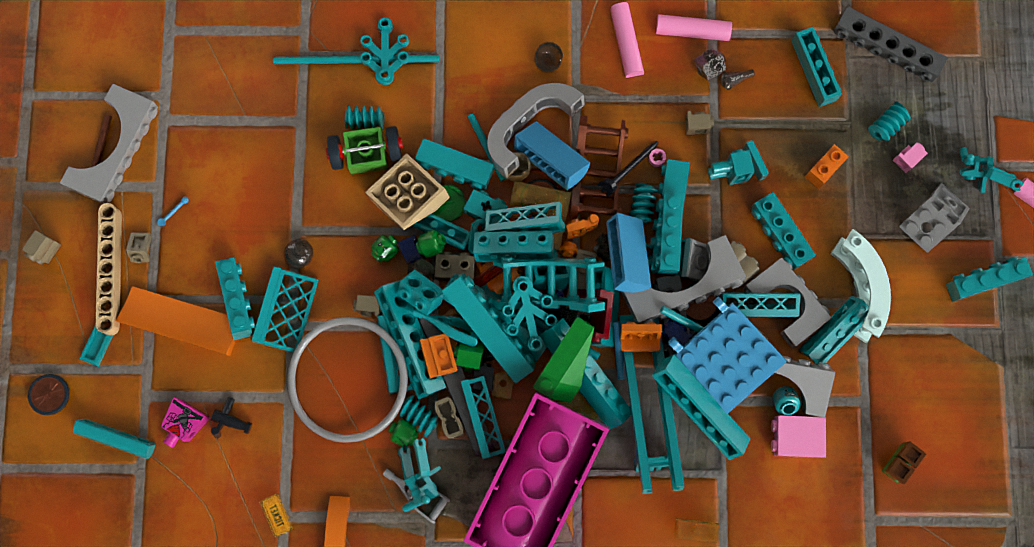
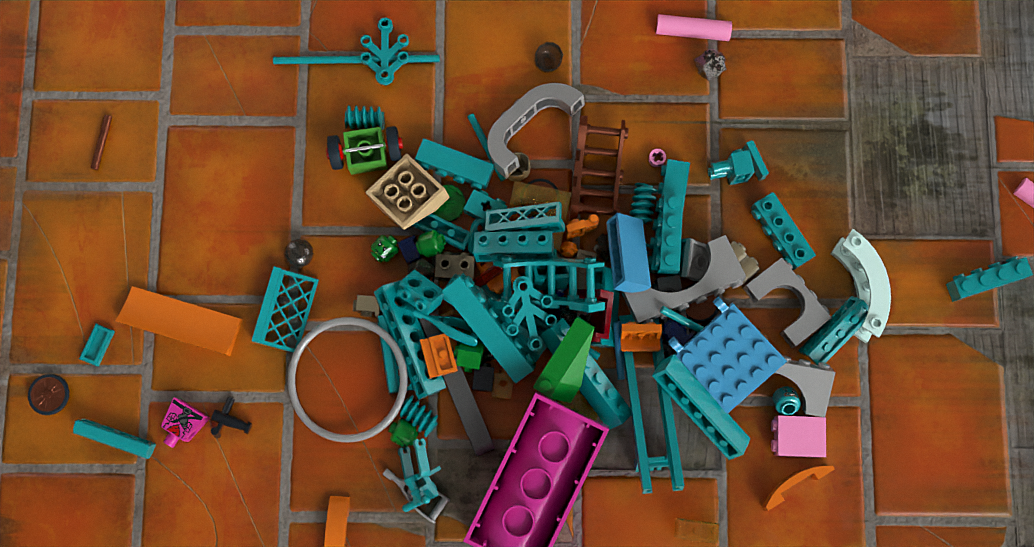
(40, 248): dark tan brick -> none
(101, 180): light grey arch -> none
(105, 260): tan beam -> none
(138, 247): dark tan bracket -> none
(161, 222): dark azure hinge -> none
(235, 304): teal brick -> none
(276, 515): clear yellow tile -> none
(447, 413): dark tan brick -> none
(477, 424): teal fence -> none
(551, 155): dark azure brick -> none
(609, 185): black piece -> none
(626, 40): bright pink brick -> none
(698, 123): dark tan brick -> none
(731, 79): clear smoke cone -> none
(765, 310): teal fence -> none
(775, 496): none -> orange slope
(816, 66): teal brick -> none
(826, 166): orange brick -> none
(889, 122): teal piece -> none
(900, 43): dark grey brick -> none
(903, 461): reddish brown hips -> none
(910, 157): bright pink brick -> none
(942, 211): light grey bracket -> none
(986, 172): teal piece -> none

